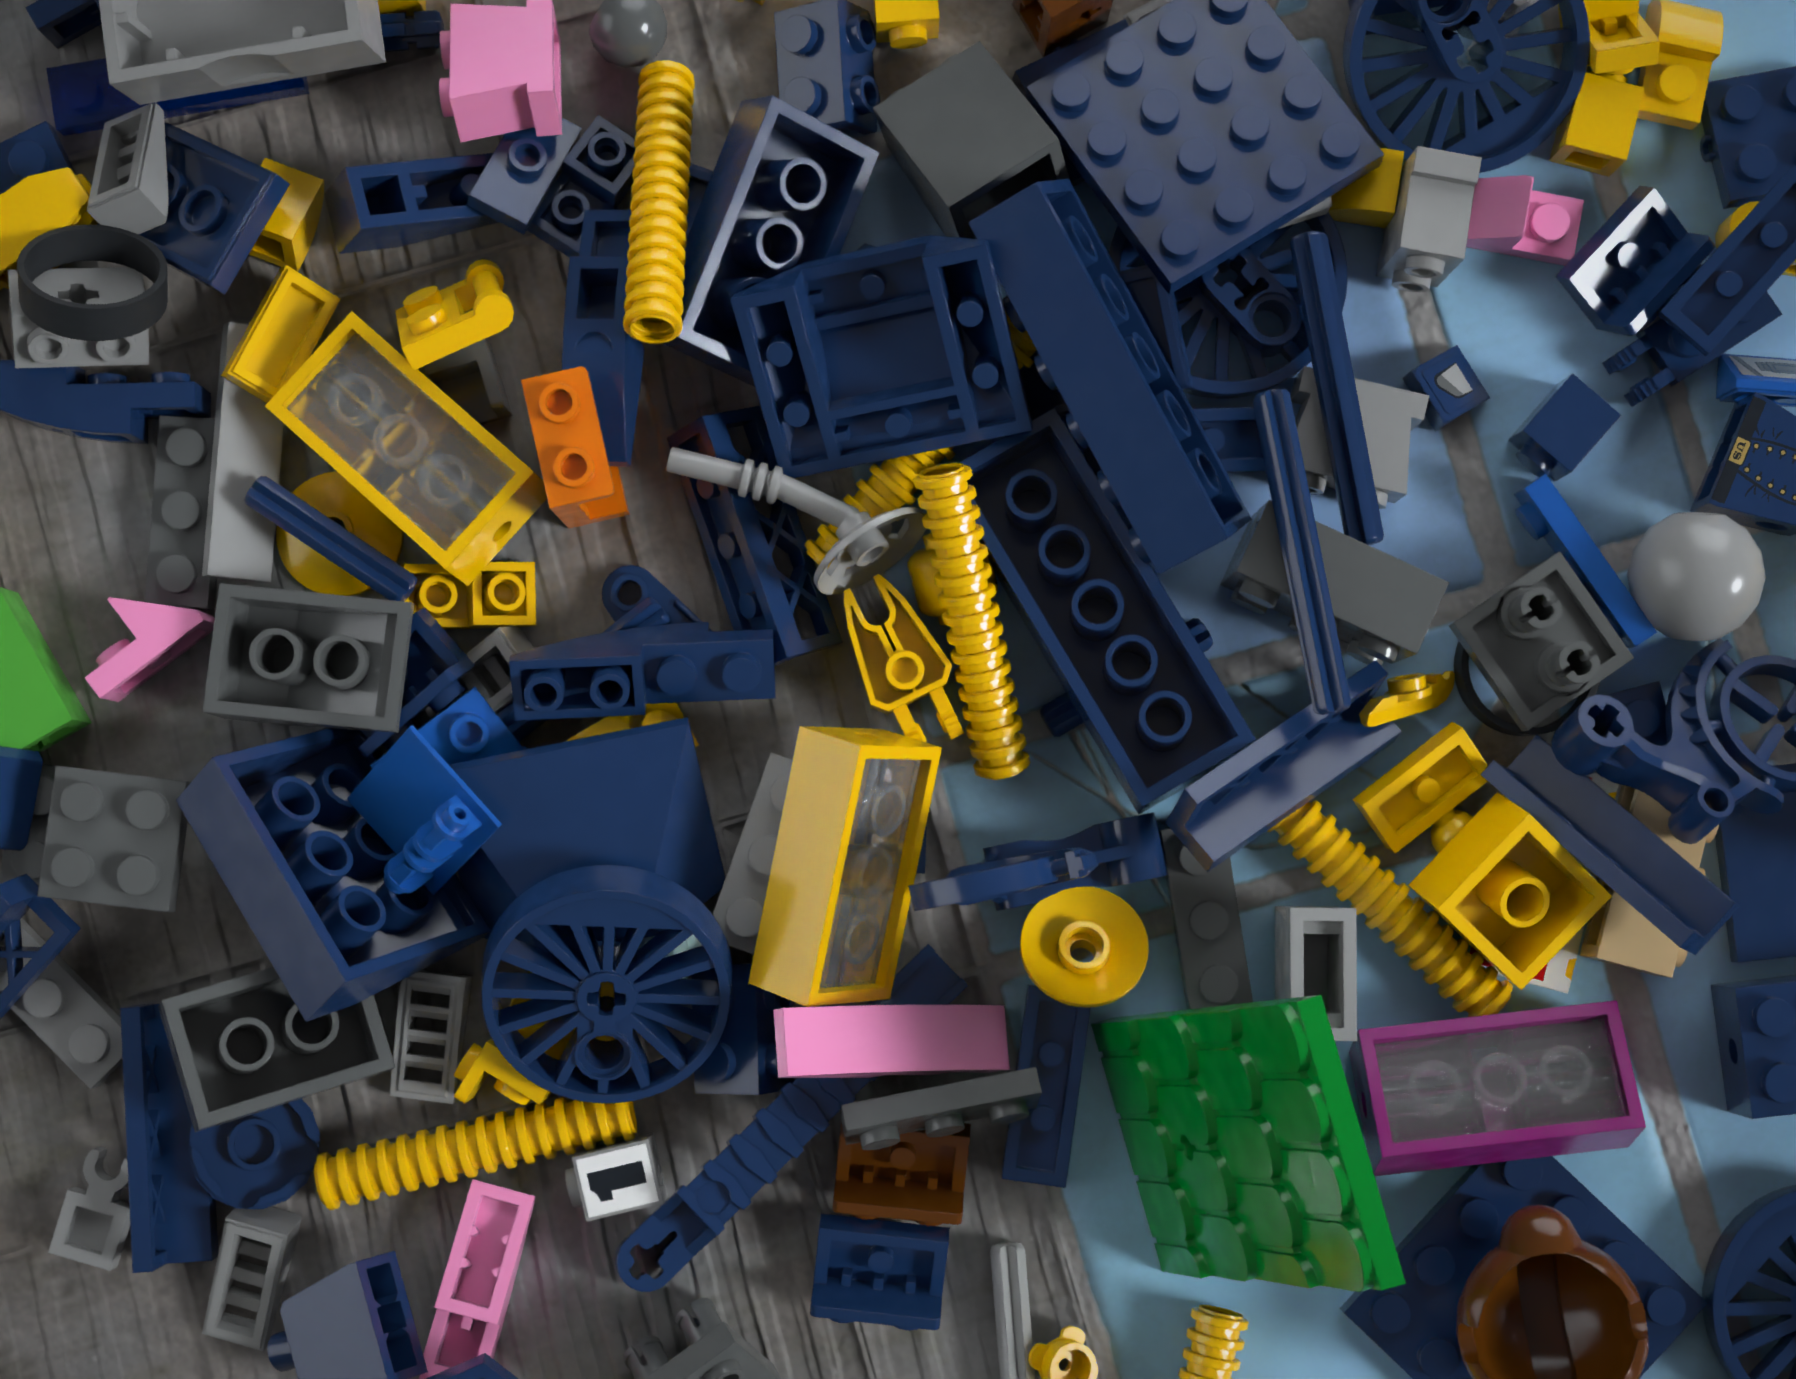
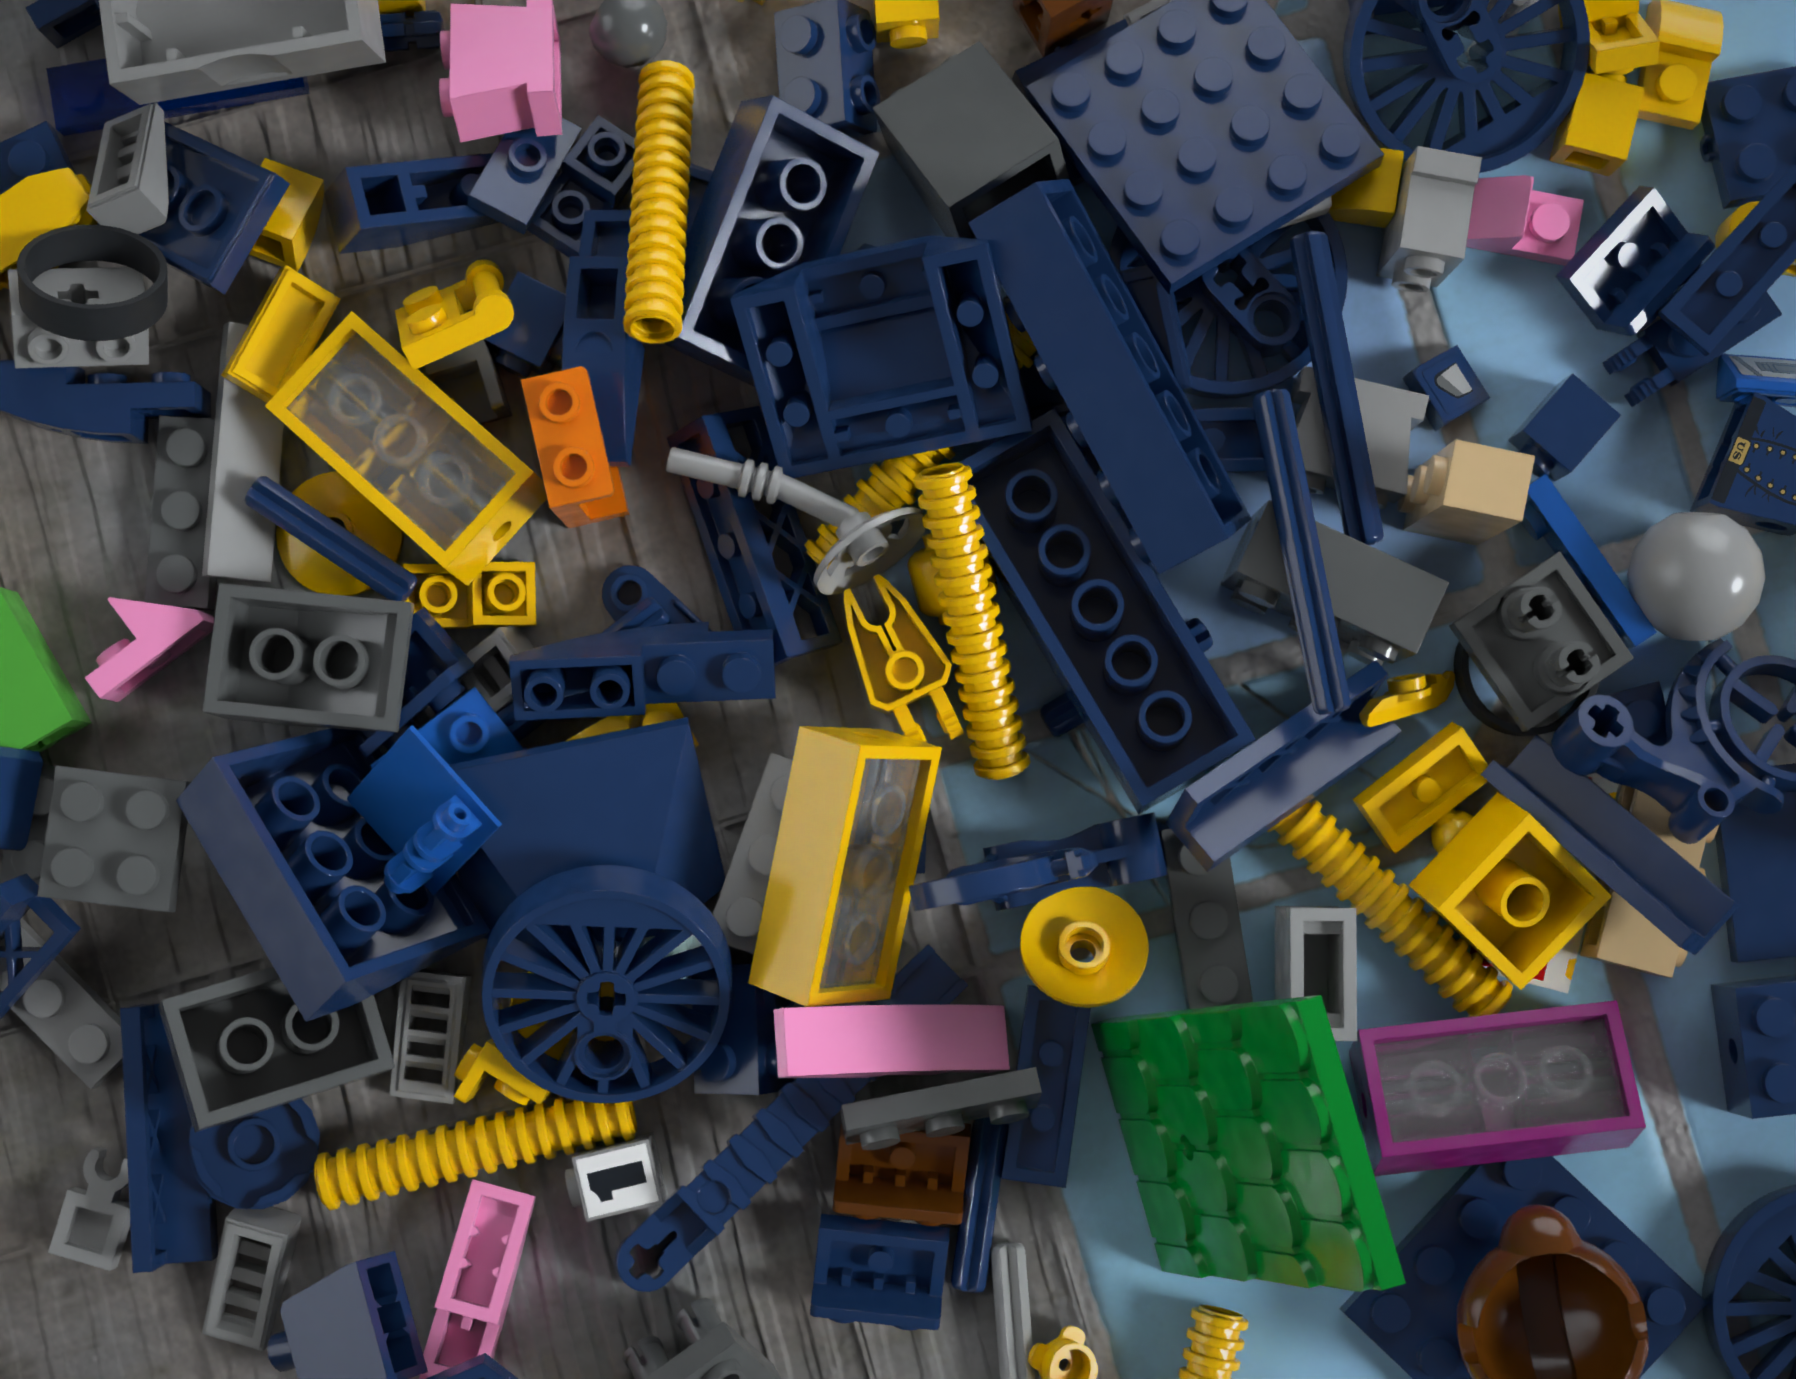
(536, 332): none -> dark blue brick
(979, 1206): none -> dark blue axle
(1467, 493): none -> tan brick

